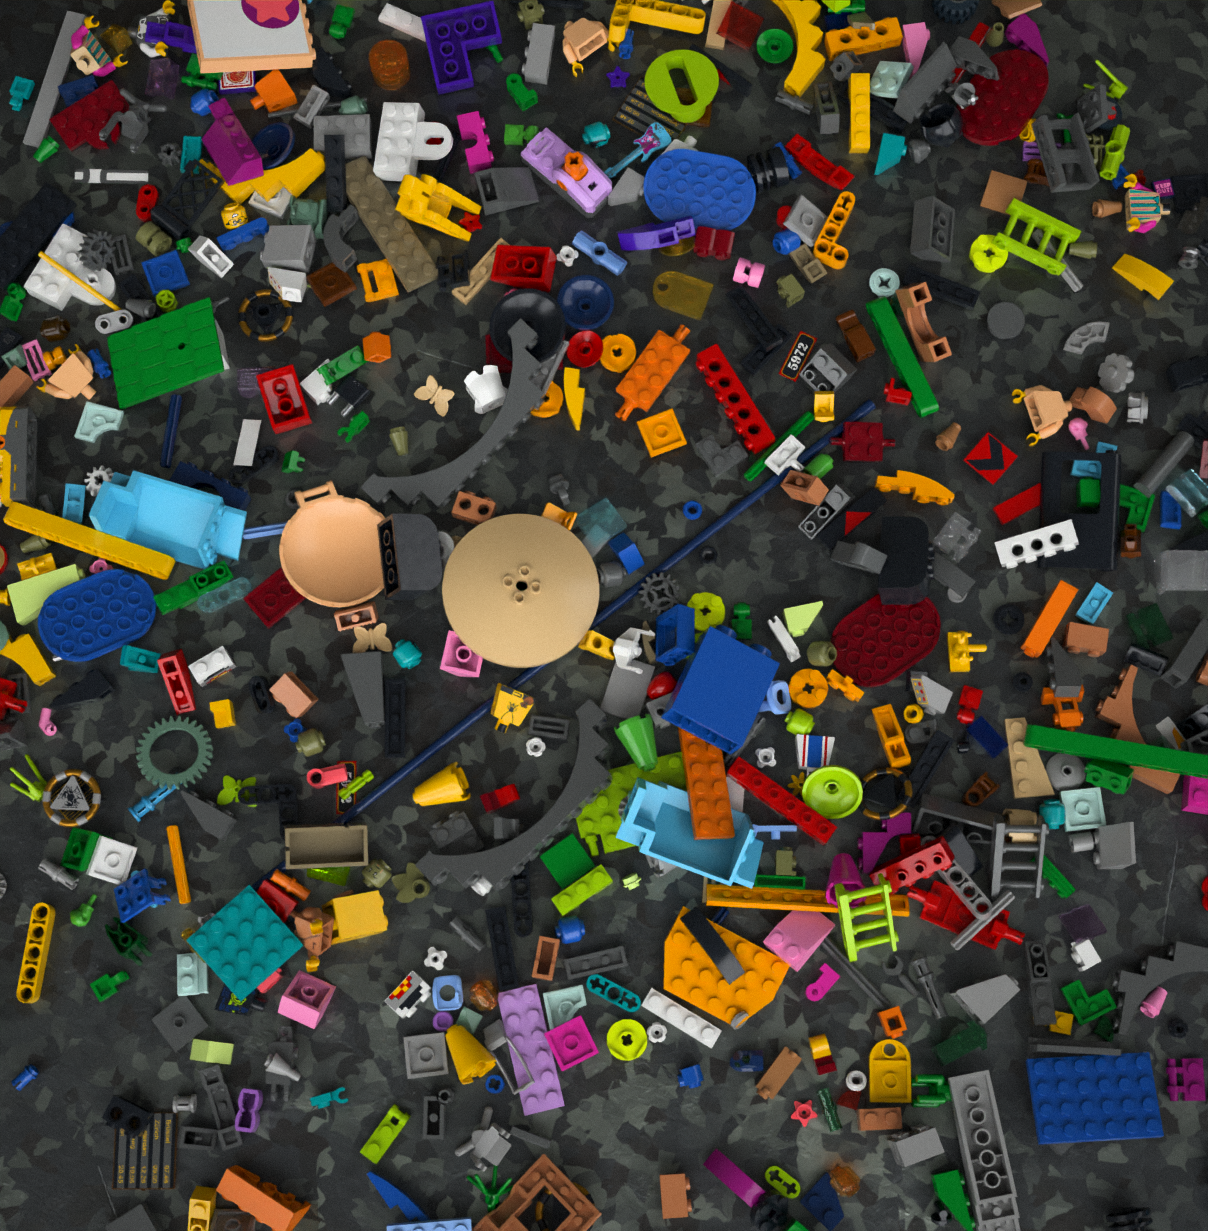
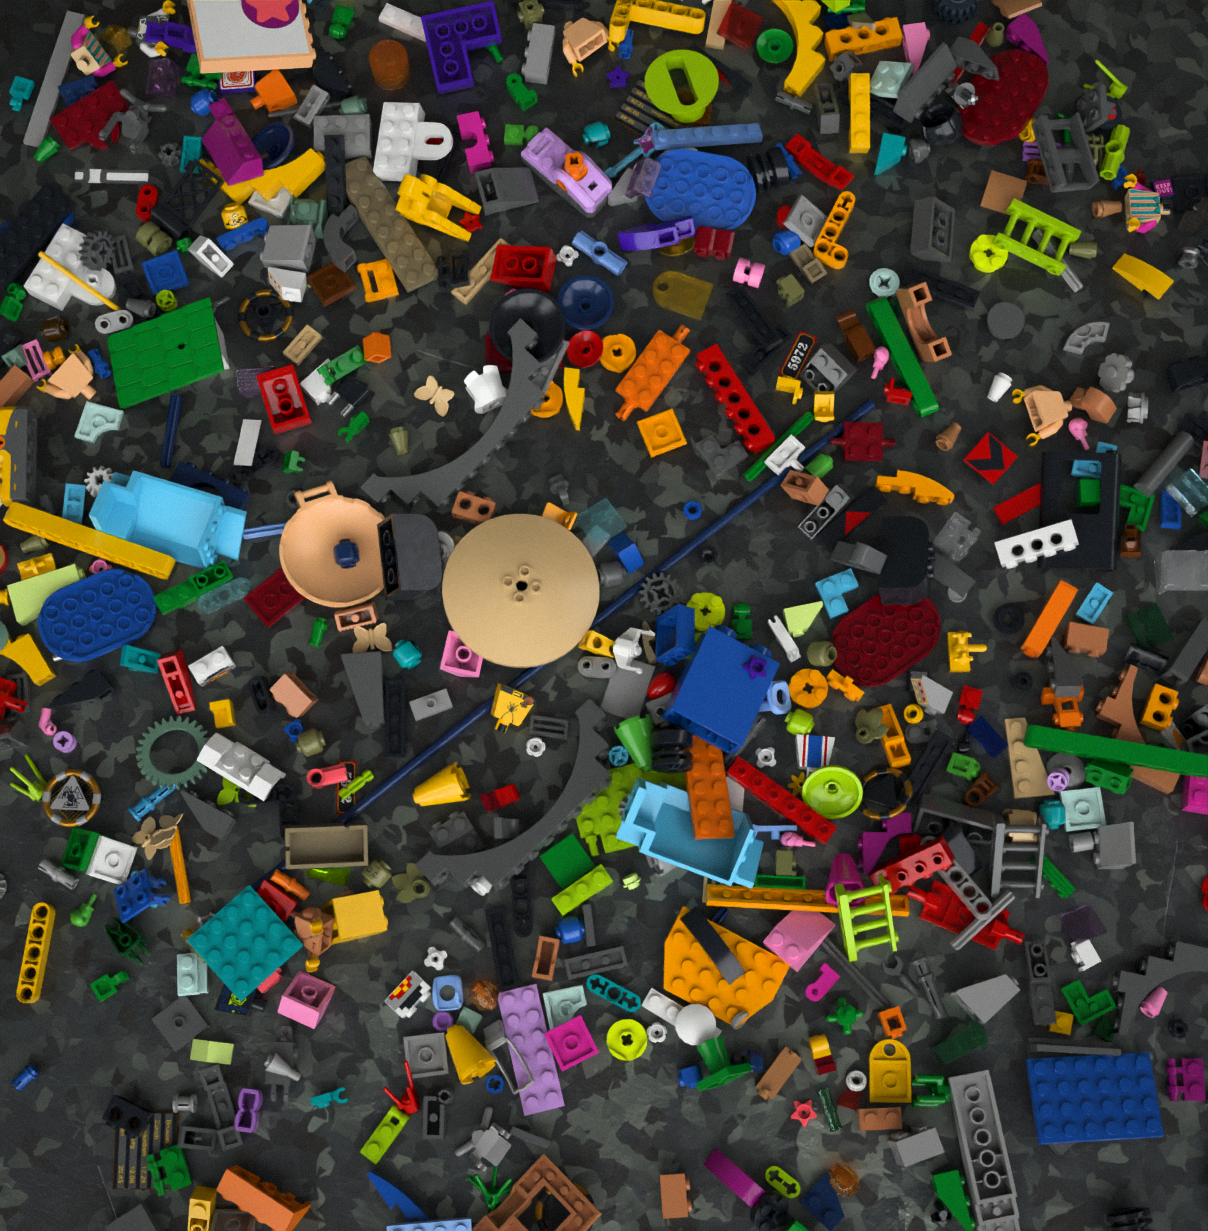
(68, 744): none -> lavender wheel
(146, 834): none -> tan piece
(168, 829): none -> tan piece
(175, 1167): none -> green plate
(240, 765): none -> white piece
(302, 345): none -> tan plate
(319, 627): none -> green animal
(346, 554): none -> dark blue head
(409, 1099): none -> red plant
(431, 704): none -> light grey plate
(586, 915): none -> dark grey tile
(596, 667): none -> light grey plate
(619, 753): none -> medium azure wheel
(643, 178): none -> clear purple bracket
(672, 751): none -> black wheel
(695, 1024): none -> white dish
(706, 136): none -> medium blue plate
(718, 1064): none -> green plant
(760, 664): none -> dark purple plate
(790, 385): none -> yellow bracket
(792, 839): none -> bright pink piece
(831, 592): none -> medium azure plate
(844, 1015): none -> green plant
(870, 723): none -> olive plate
(881, 357): none -> bright pink piece
(963, 766): none -> bright green bracket
(999, 386): none -> white cone
(1055, 782): none -> lavender wheel
(1154, 705): none -> light orange brick

